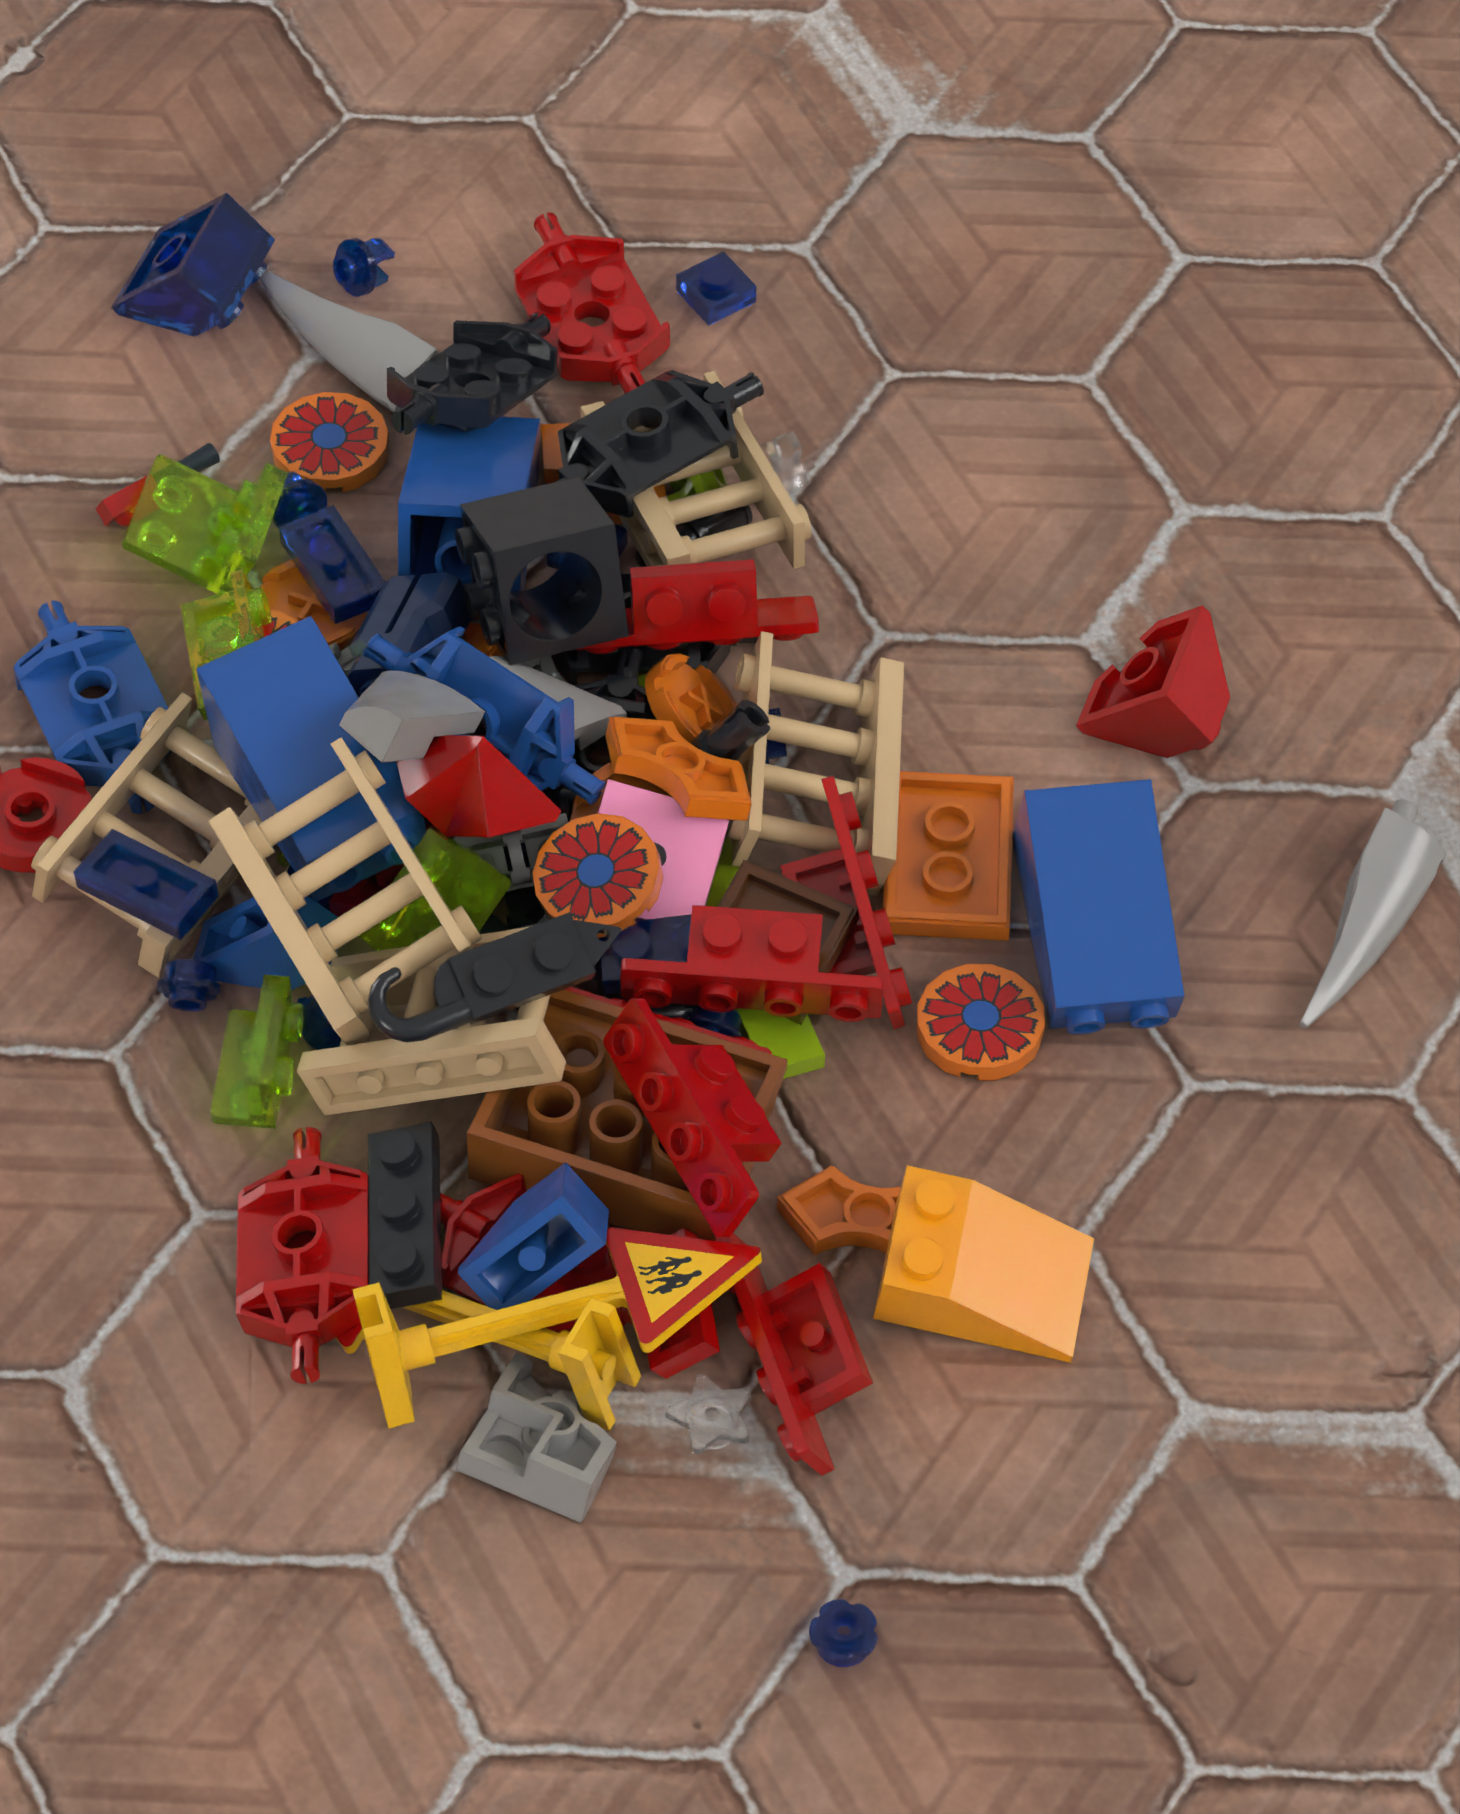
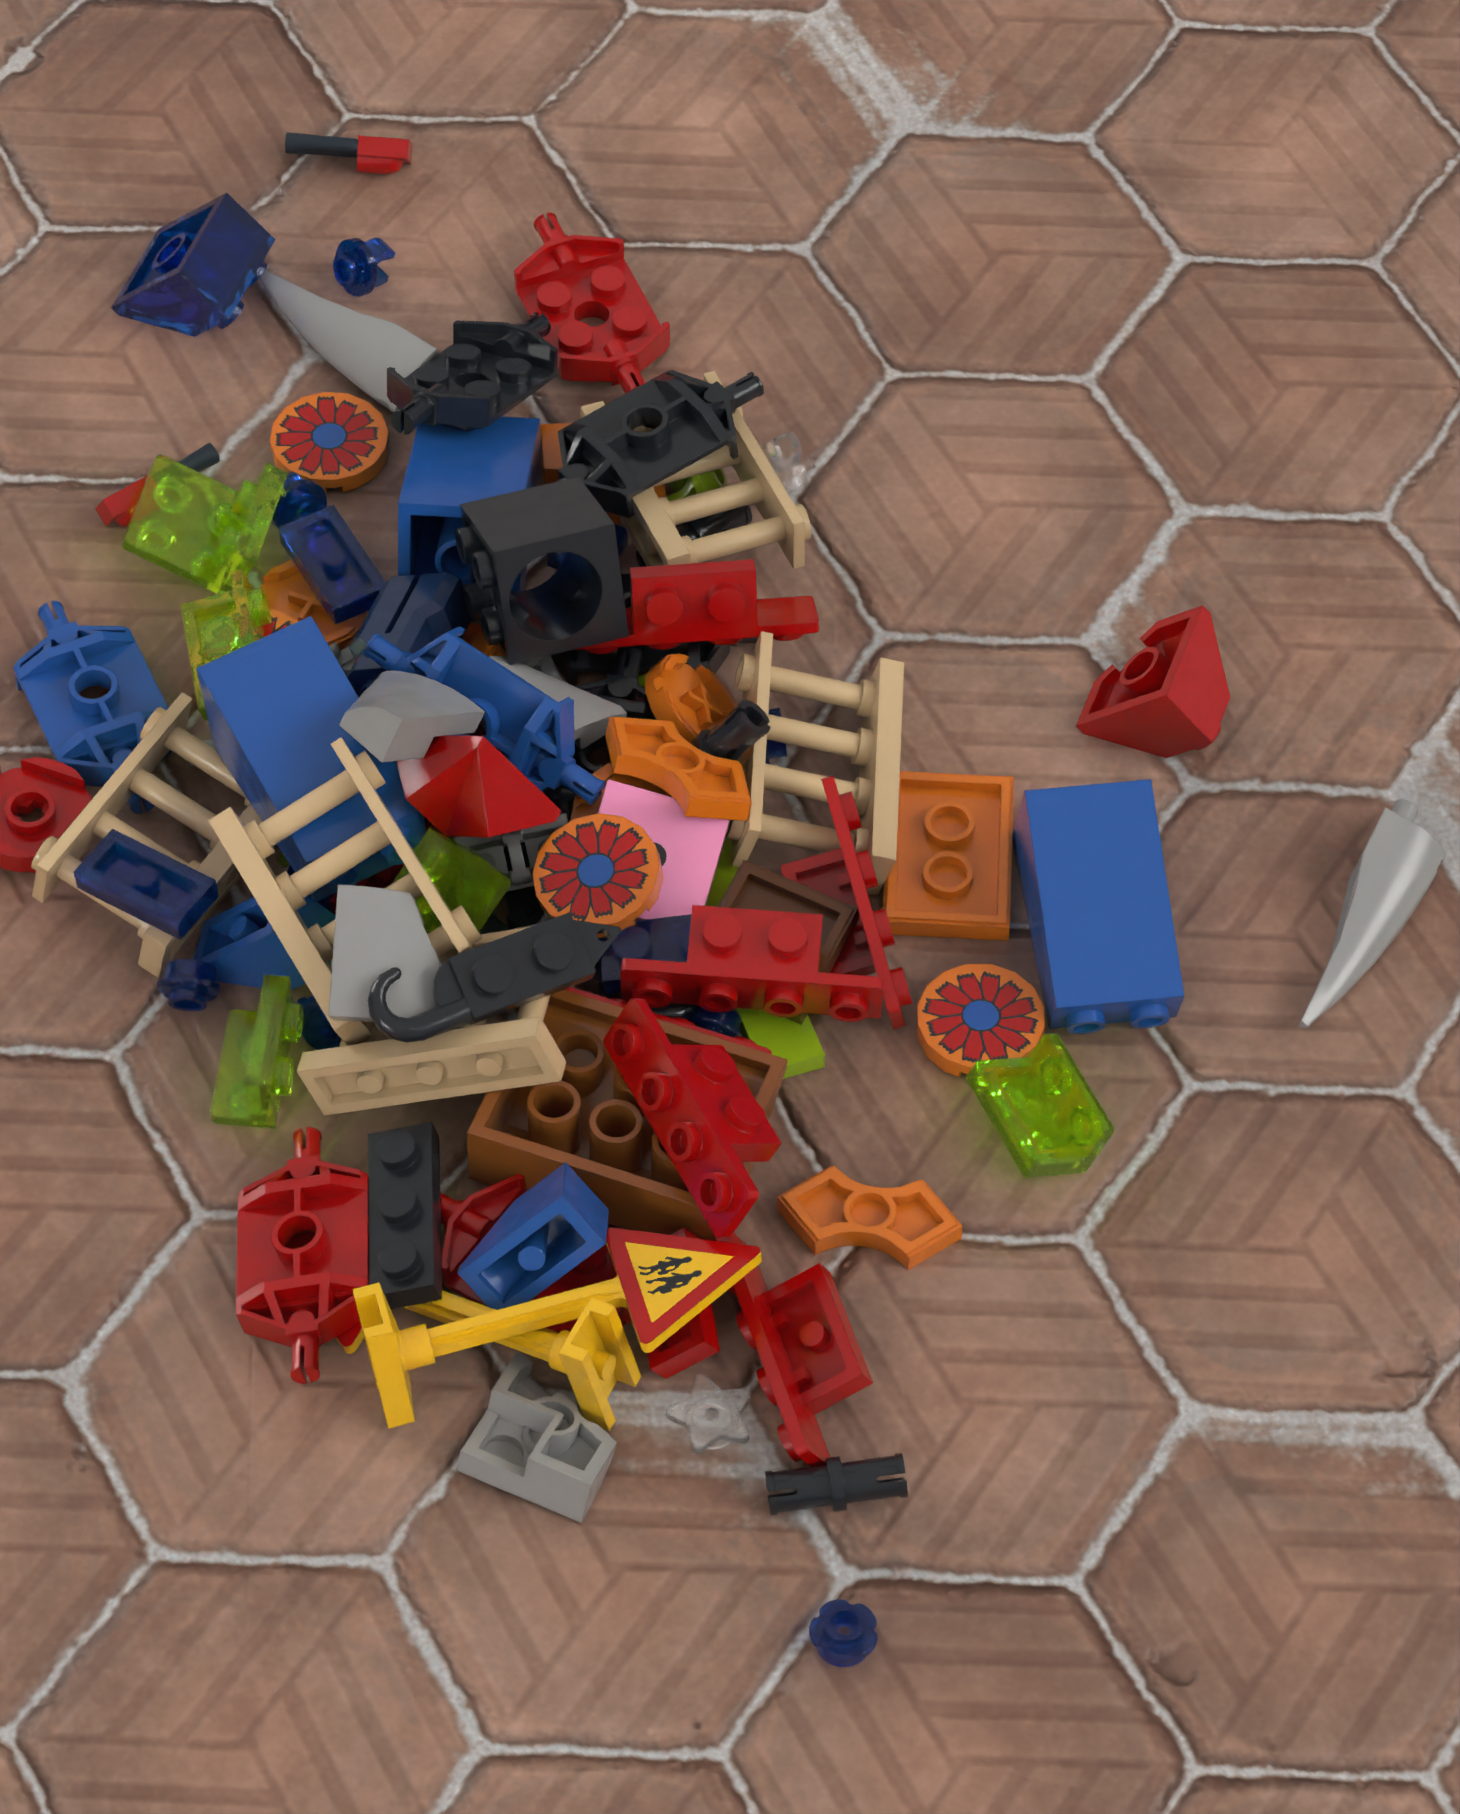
(372, 935): none -> light grey slope
(373, 153): none -> piece
(716, 288): clear blue plate -> none
(836, 1484): none -> black pin
(982, 1267): light orange slope -> none
(1043, 1109): none -> clear neon green bracket

